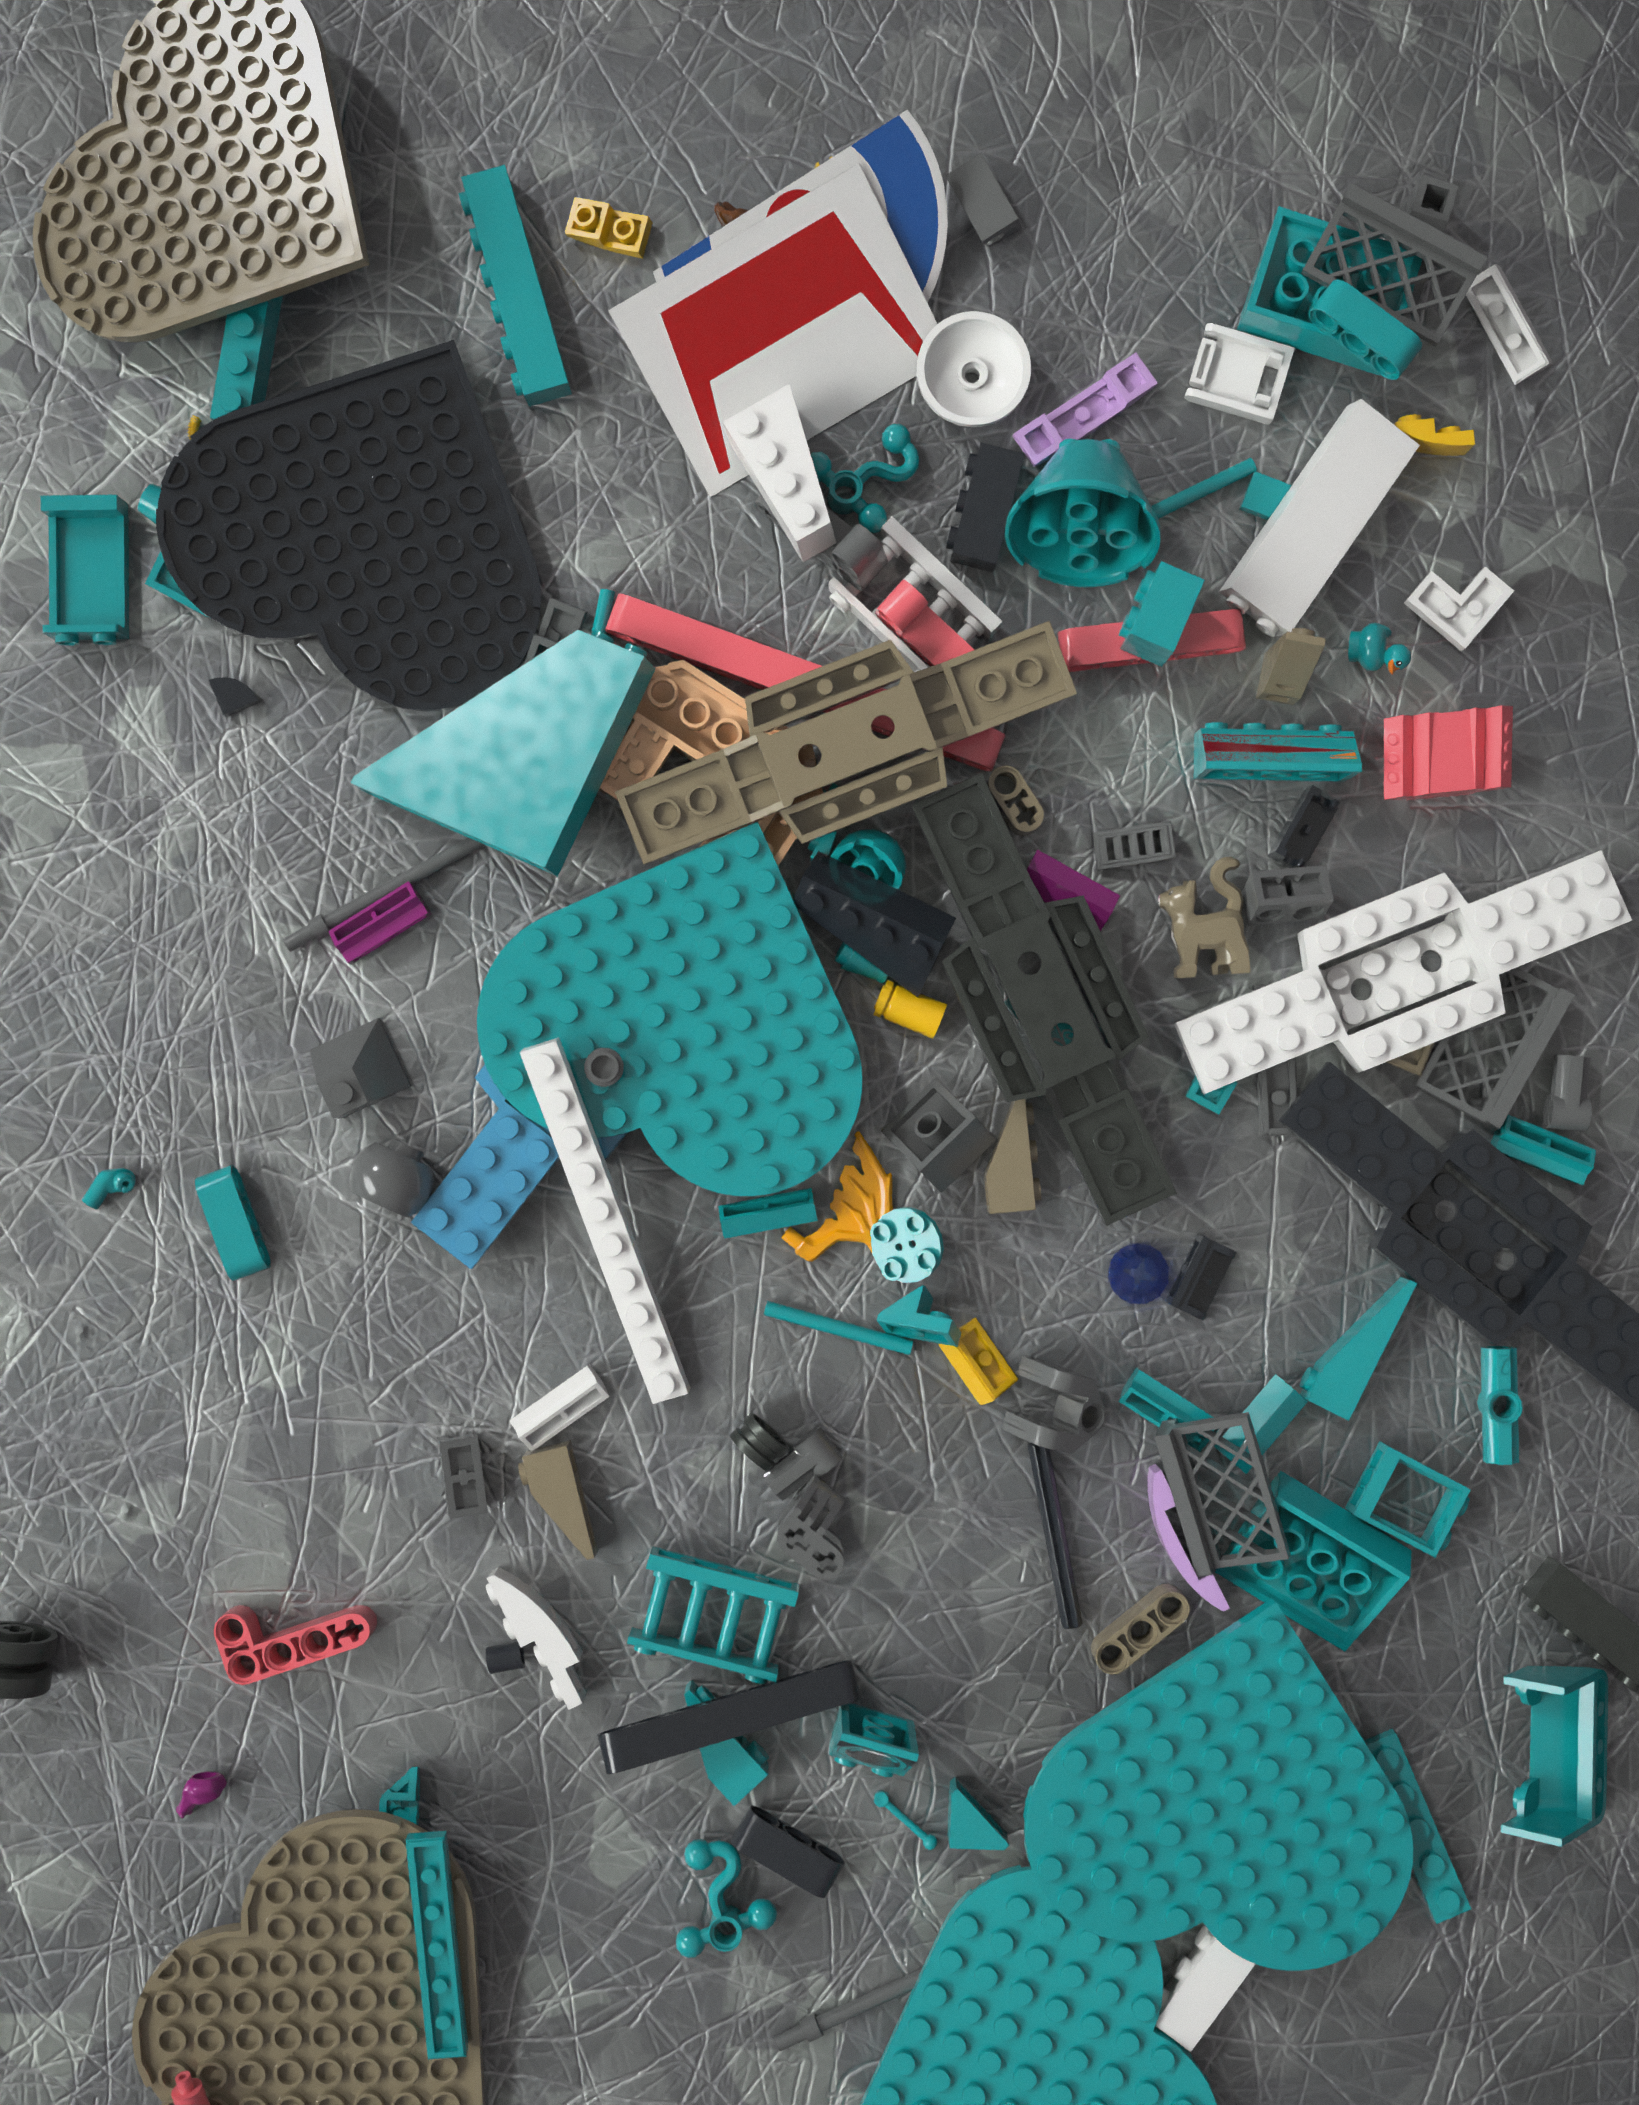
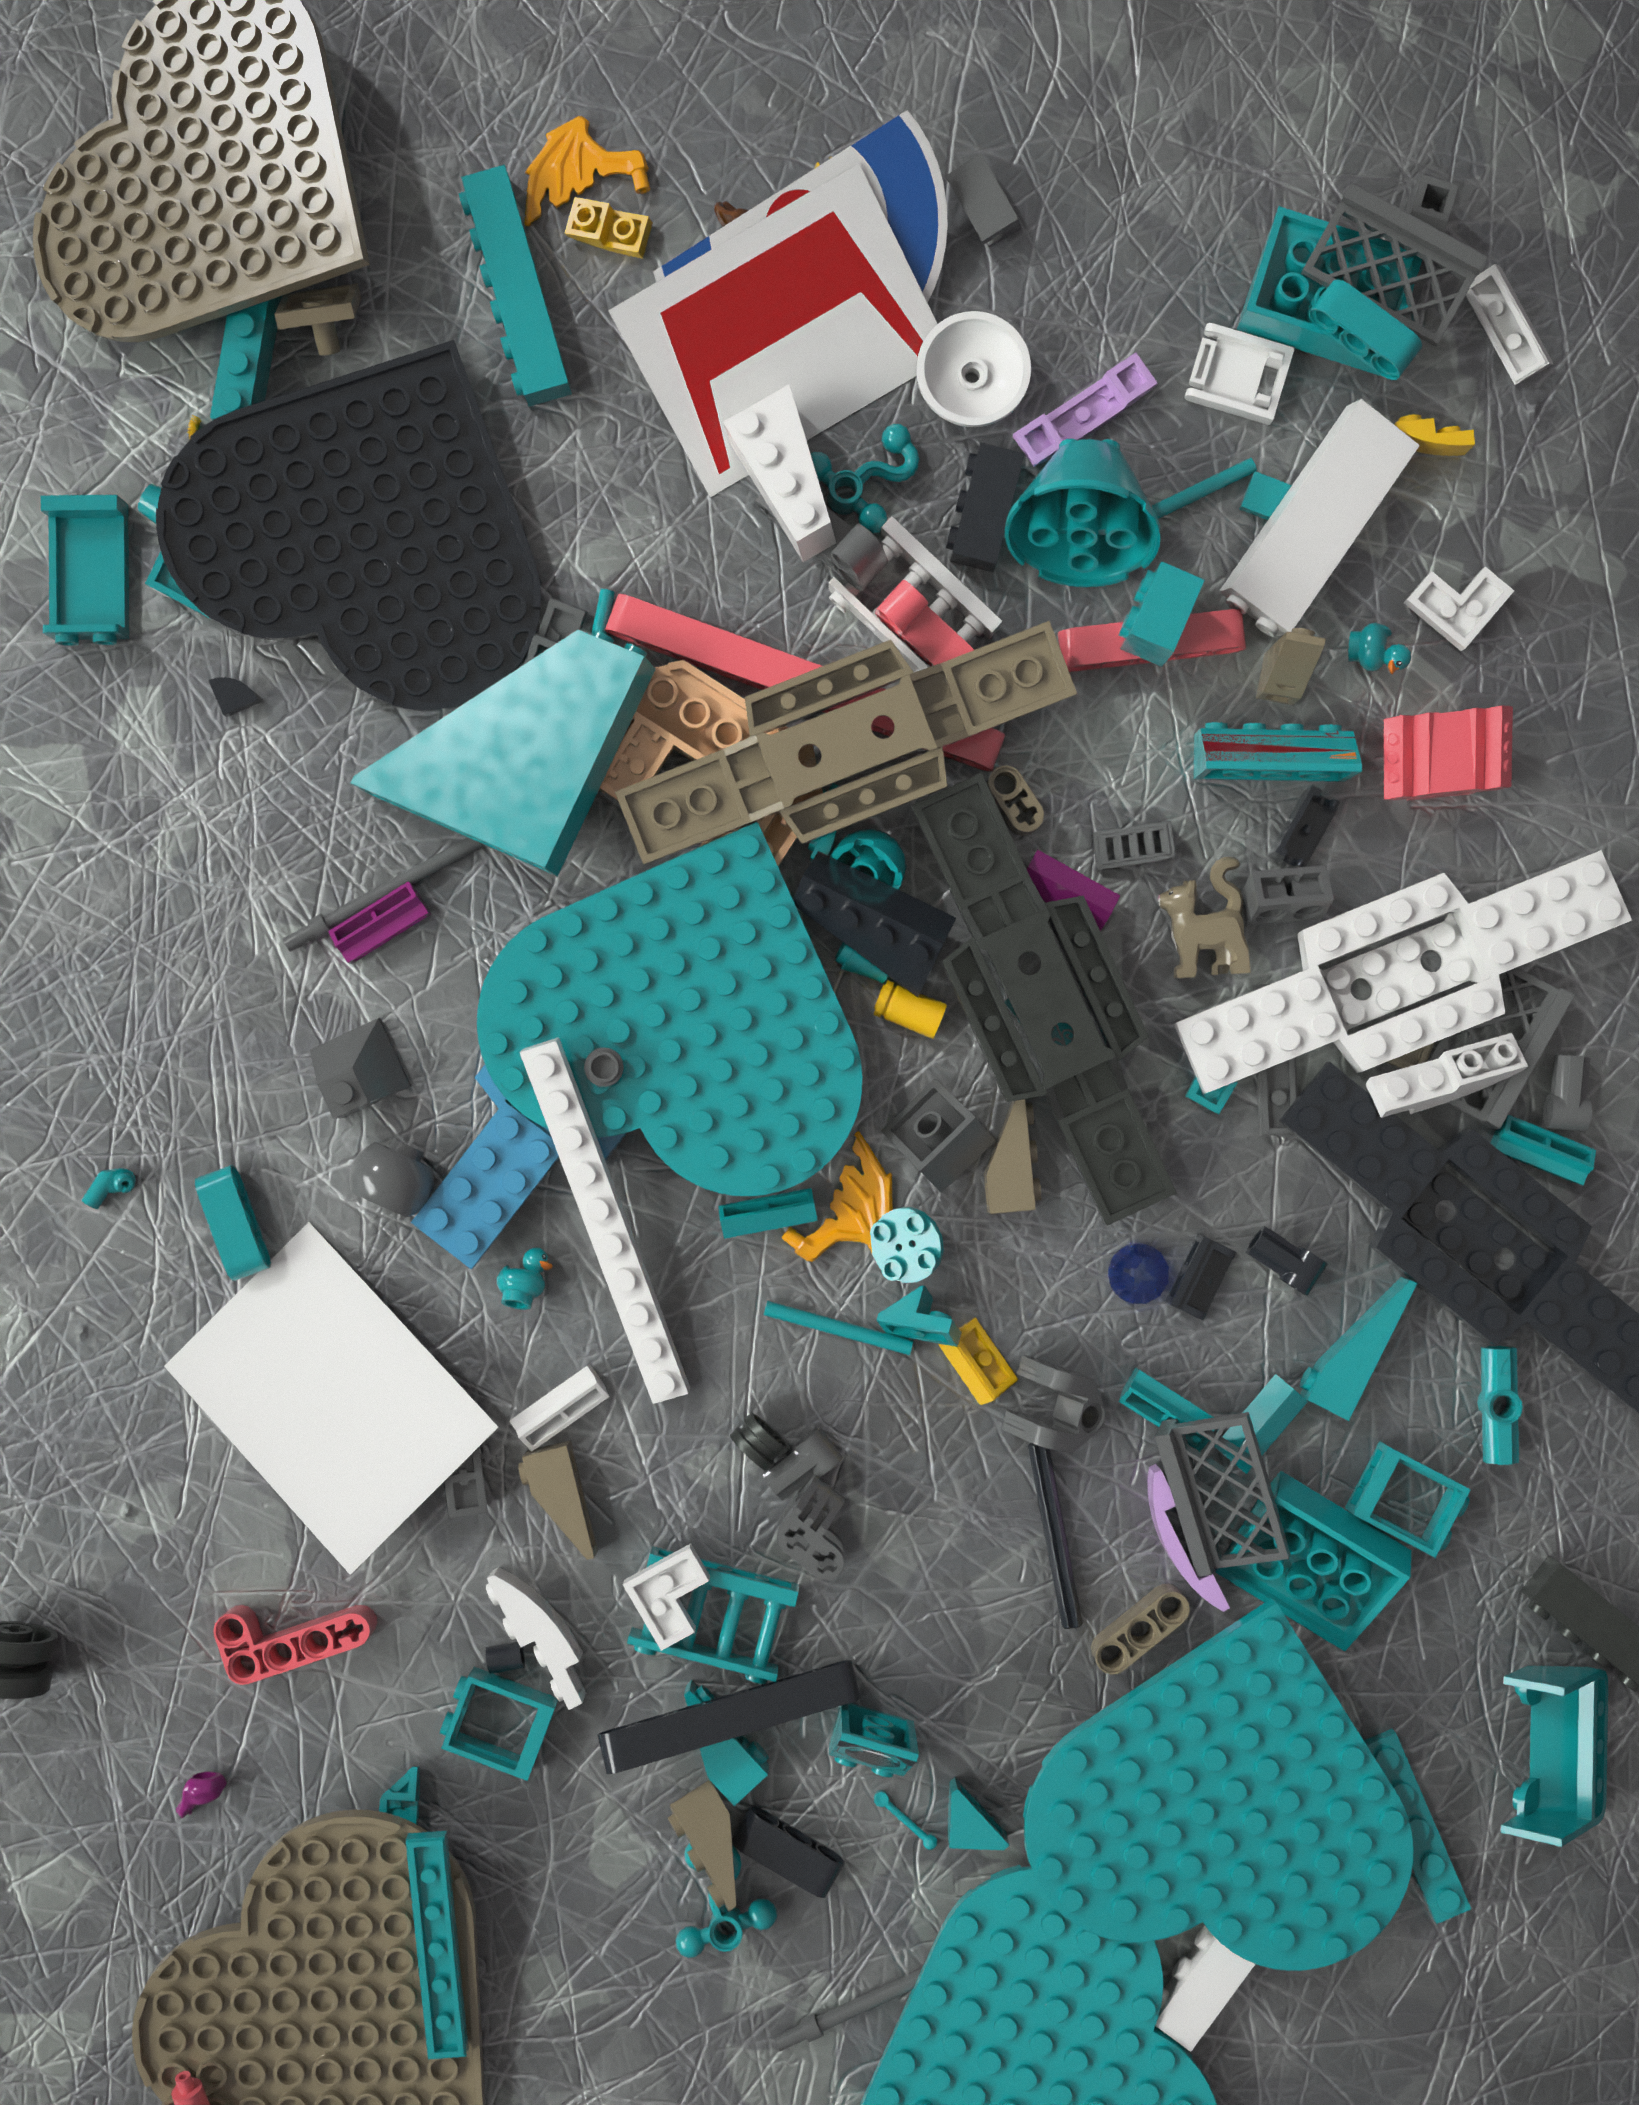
(320, 310): none -> dark tan tile
(330, 1398): none -> white sticker
(487, 1753): none -> teal window
(524, 1285): none -> teal animal
(570, 164): none -> light orange animal
(658, 1590): none -> white plate
(708, 1829): none -> dark tan slope
(1294, 1265): none -> black piece
(1448, 1077): none -> white slope

